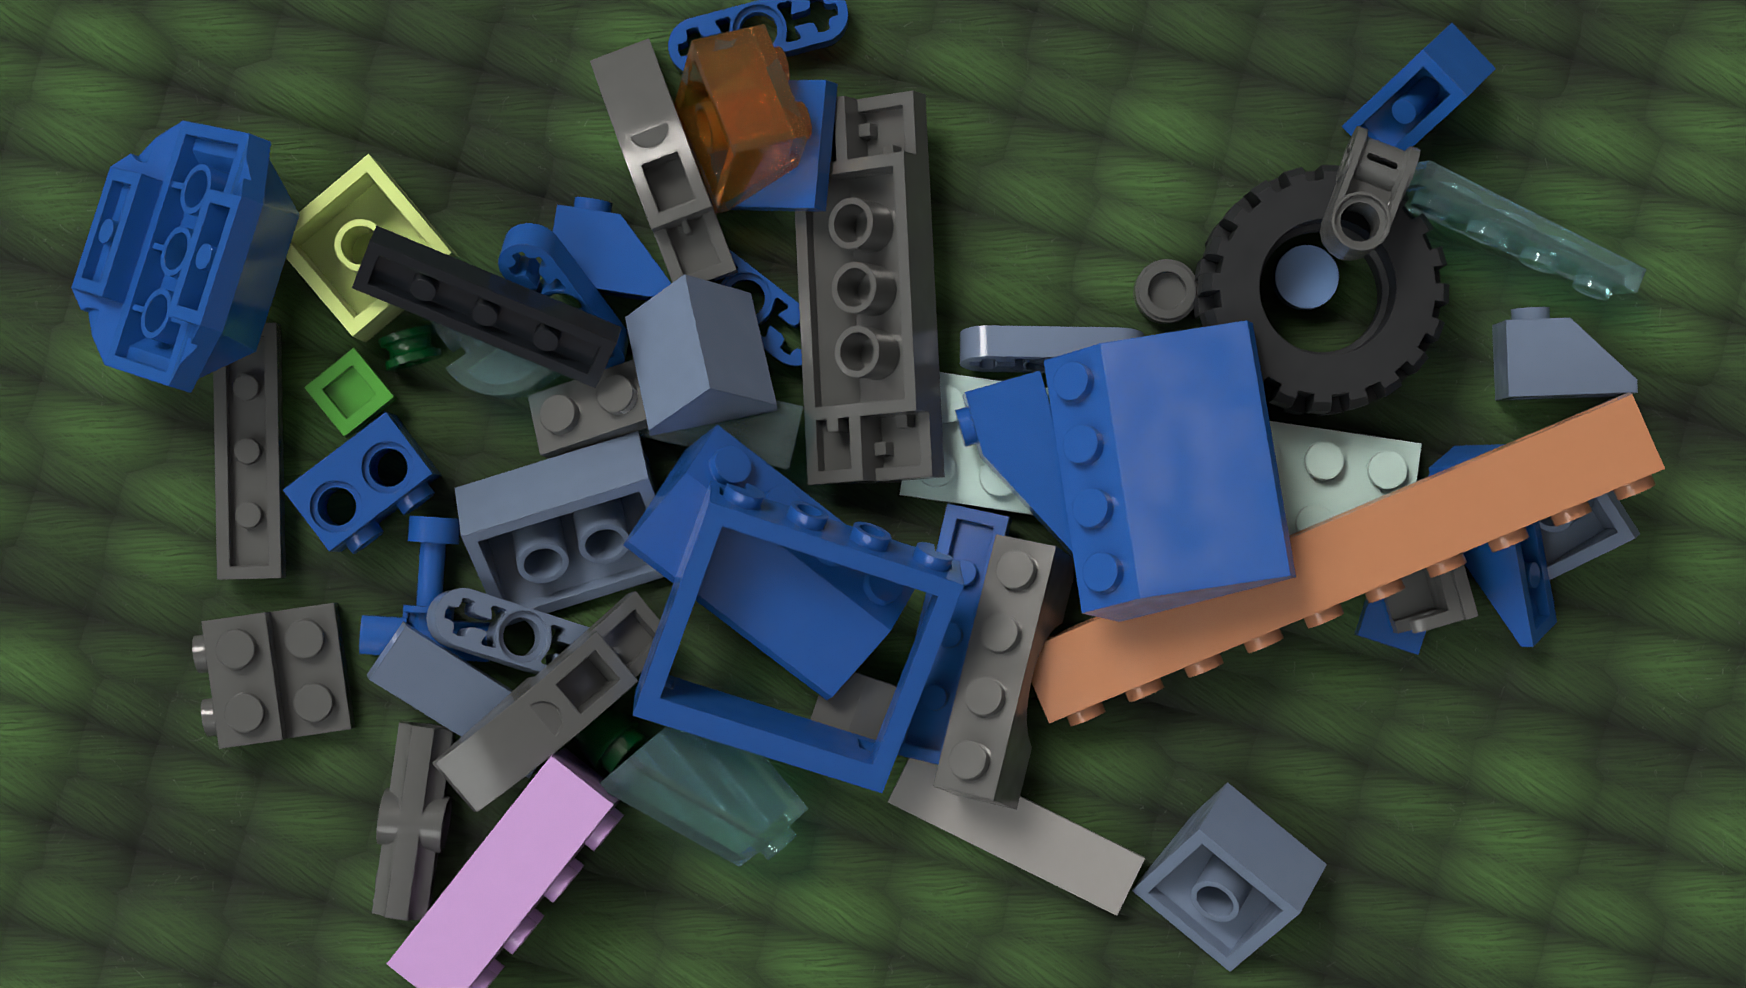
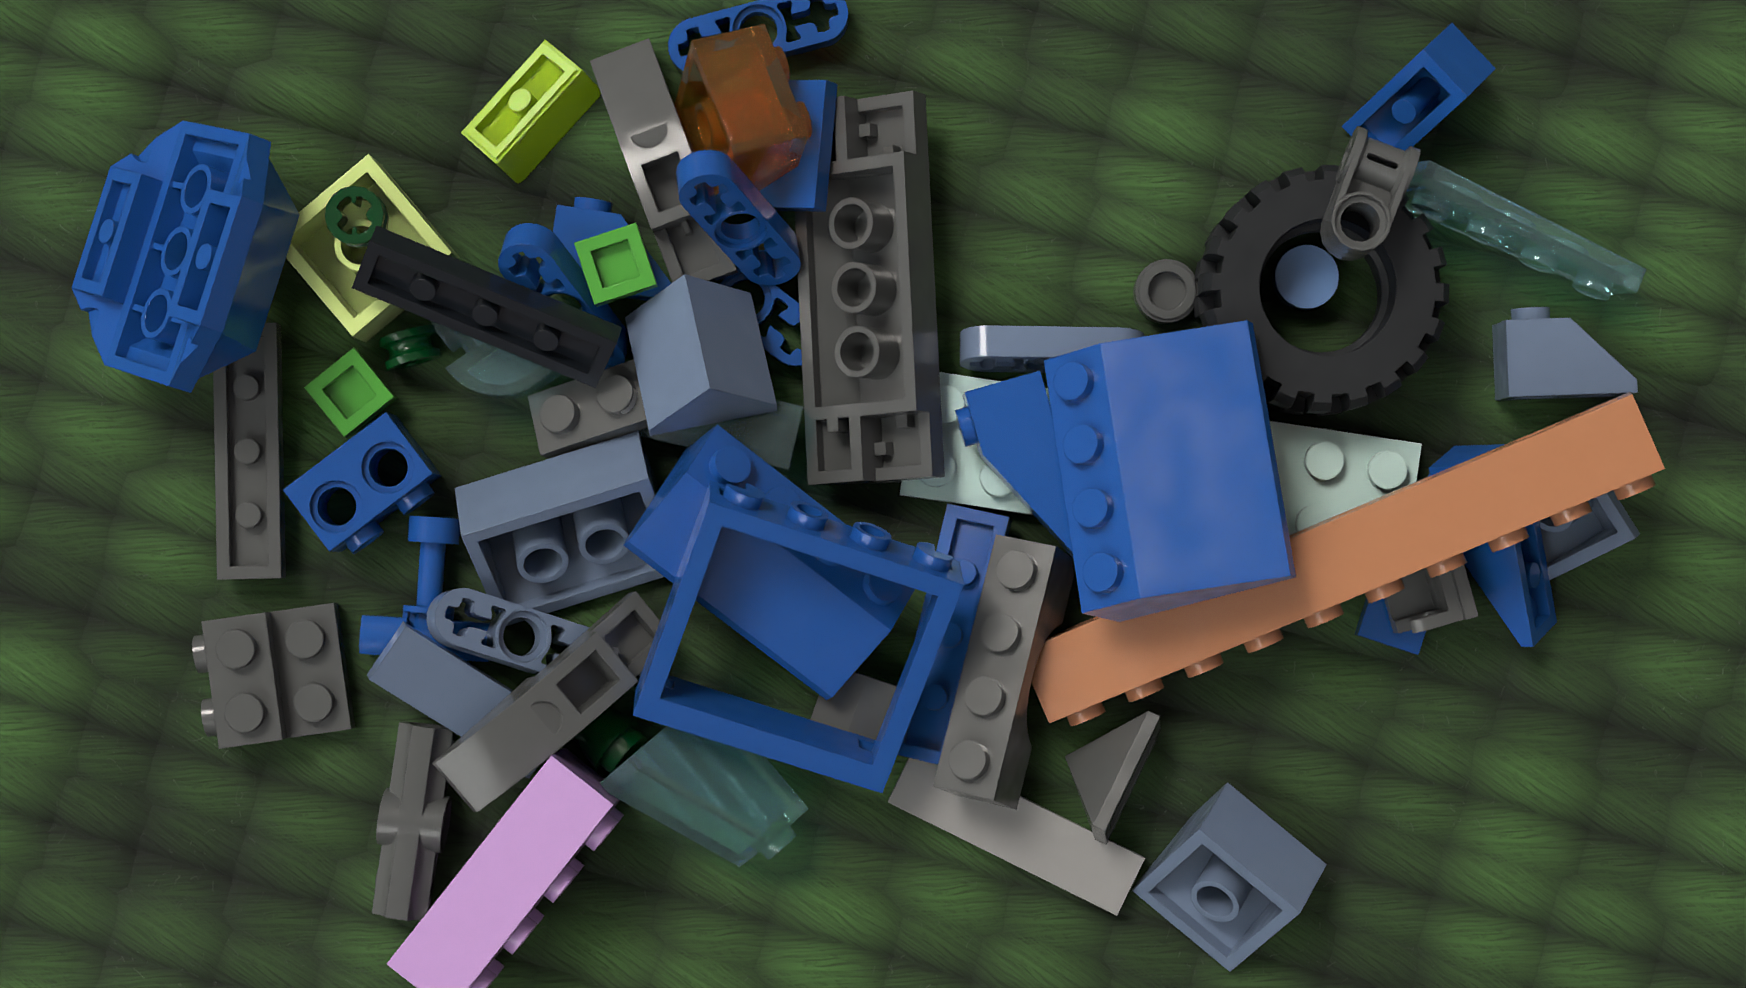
(337, 219): none -> dark green bush
(532, 112): none -> lime slope
(616, 264): none -> bright green plate
(737, 195): none -> blue beam
(1109, 769): none -> dark grey slope

